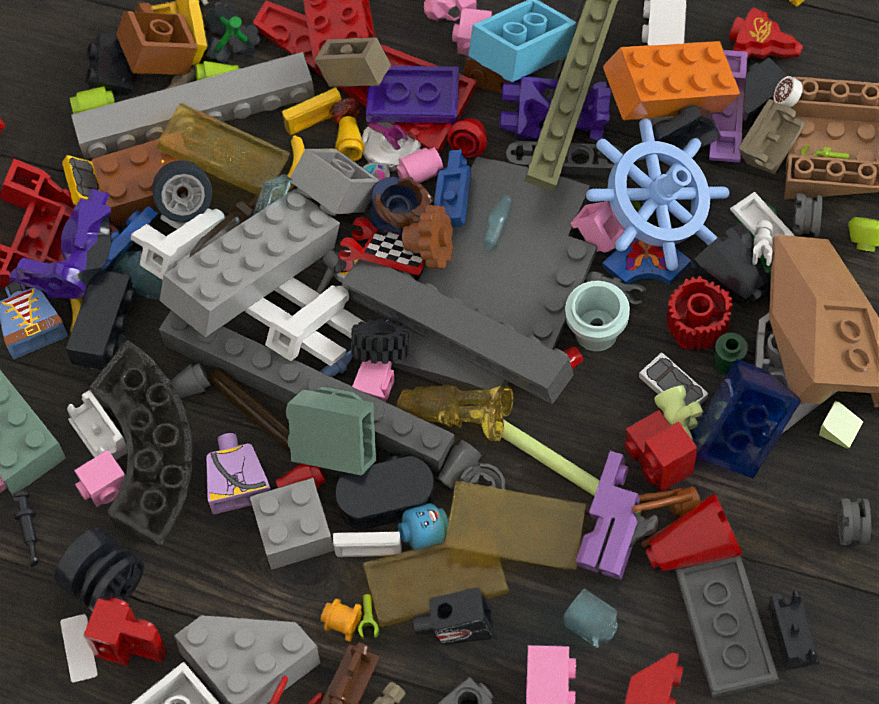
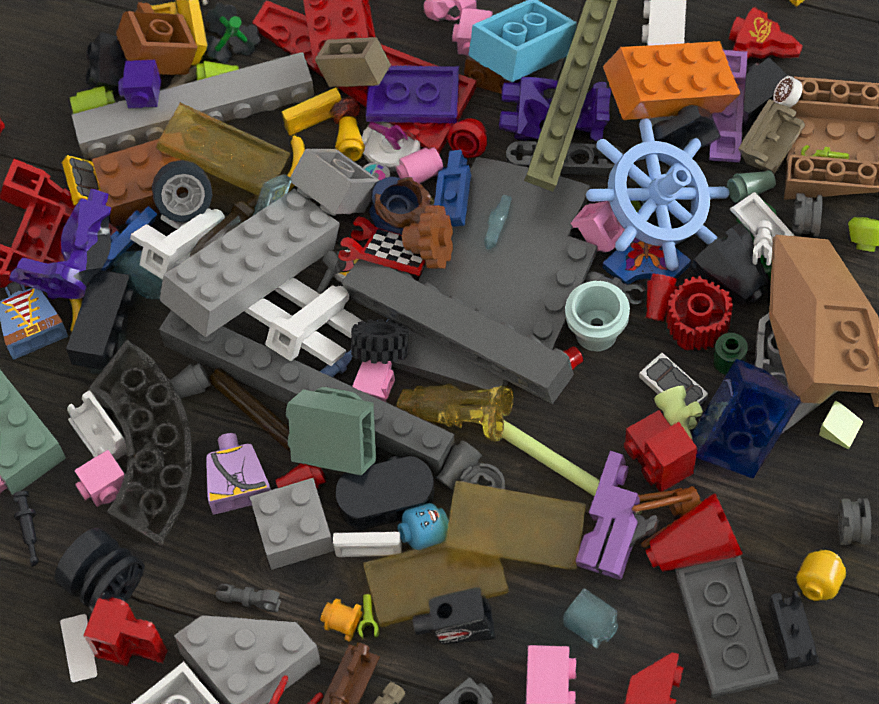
(140, 84): none -> dark purple brick
(263, 599): none -> dark grey piece
(658, 295): none -> red cone
(746, 183): none -> sand green cone
(821, 574): none -> yellow head

